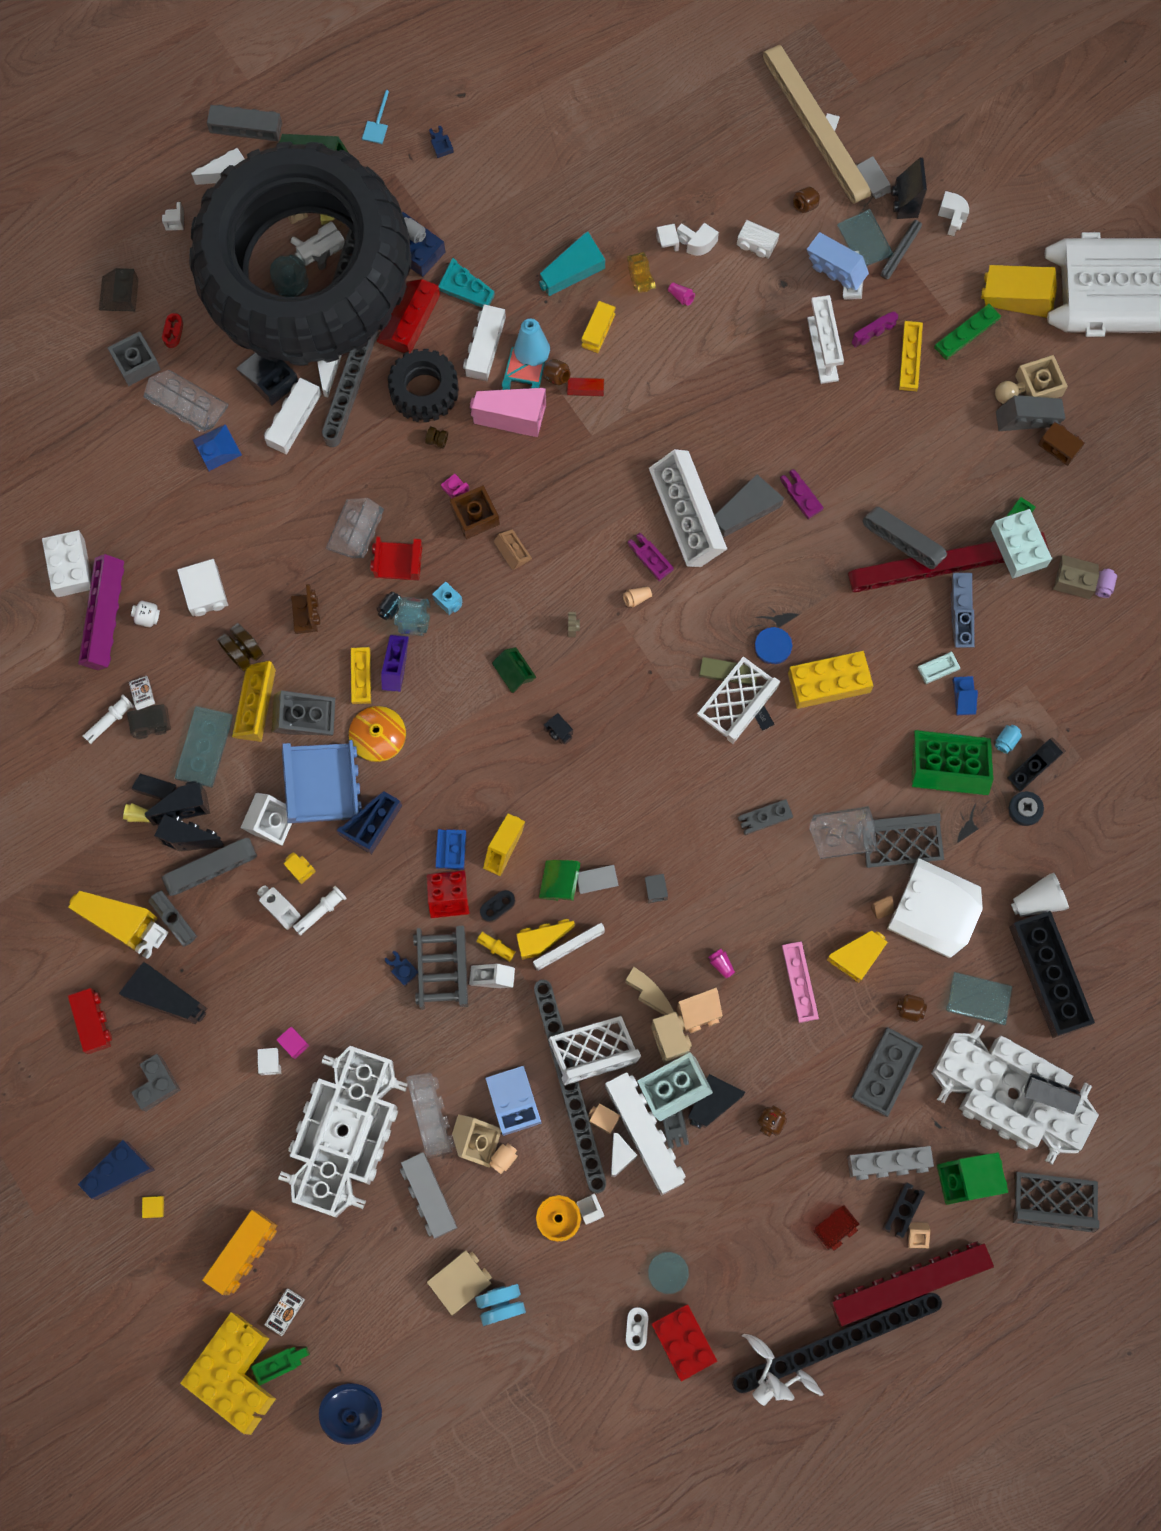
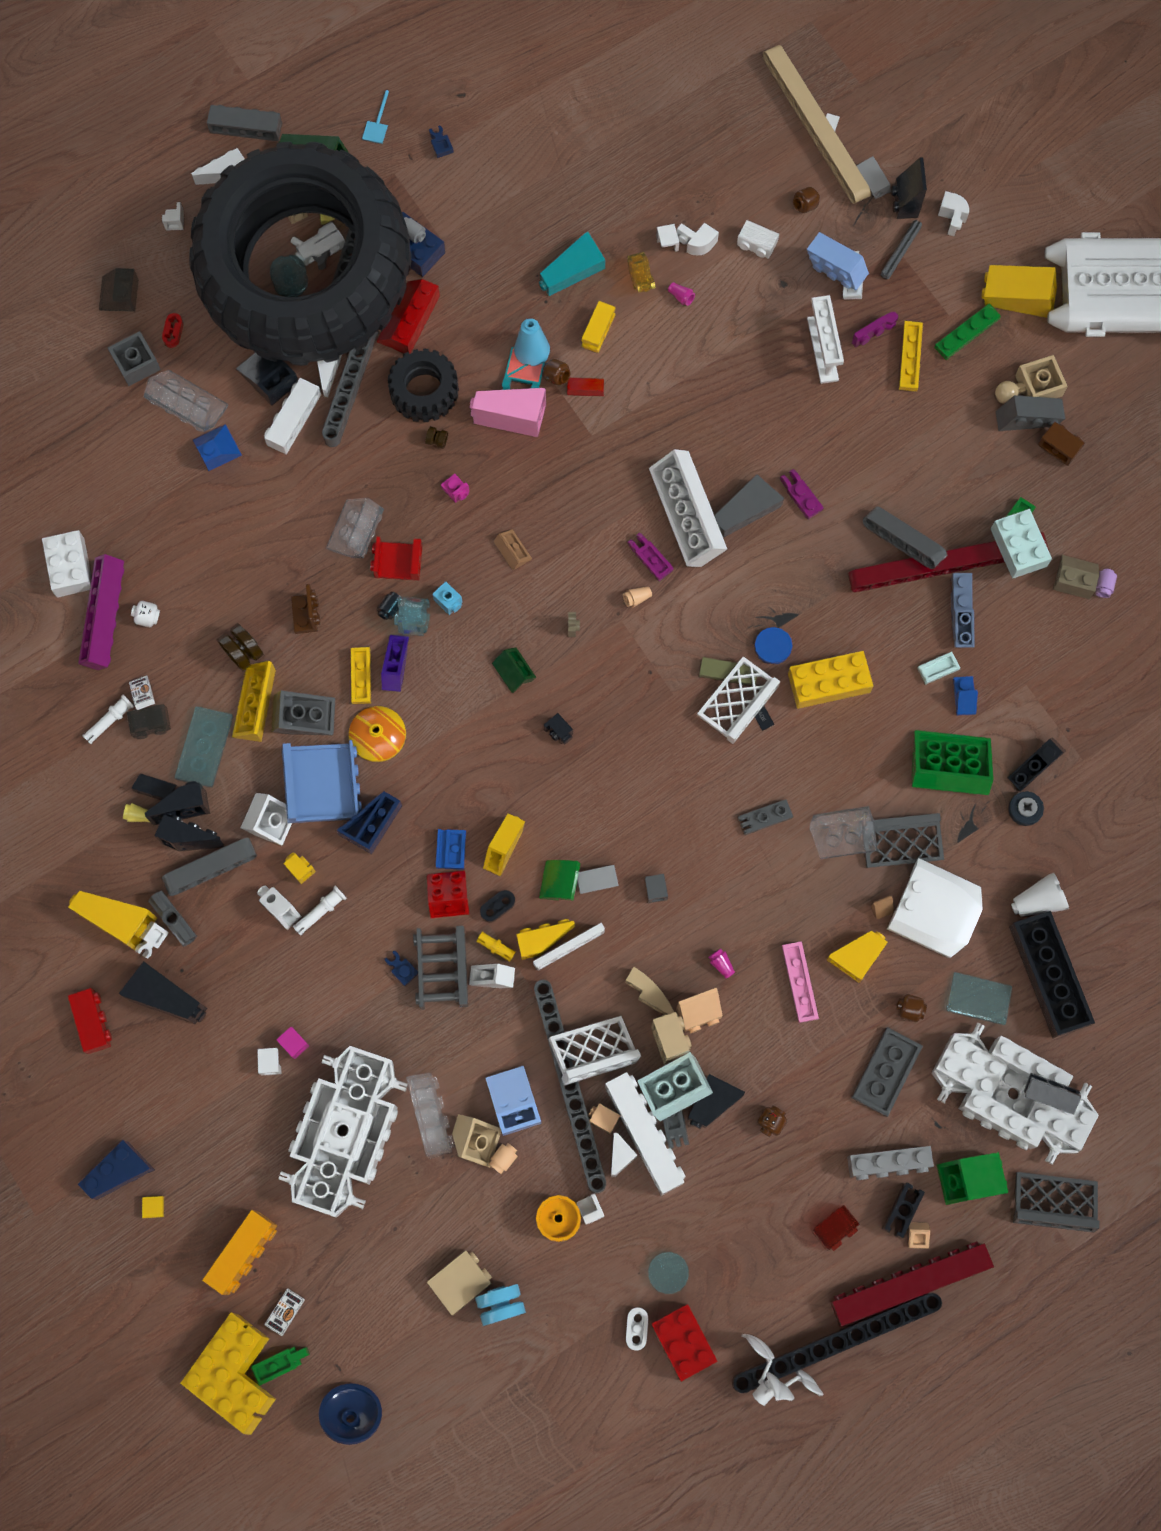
(160, 1084): dark grey brick -> none
(202, 588): white brick -> none
(429, 1196): light grey brick -> none
(463, 285): teal wing -> none
(474, 512): reddish brown brick -> none
(485, 342): white brick -> none
(865, 236): clear light blue piece -> none
(1008, 738): medium azure brick -> none

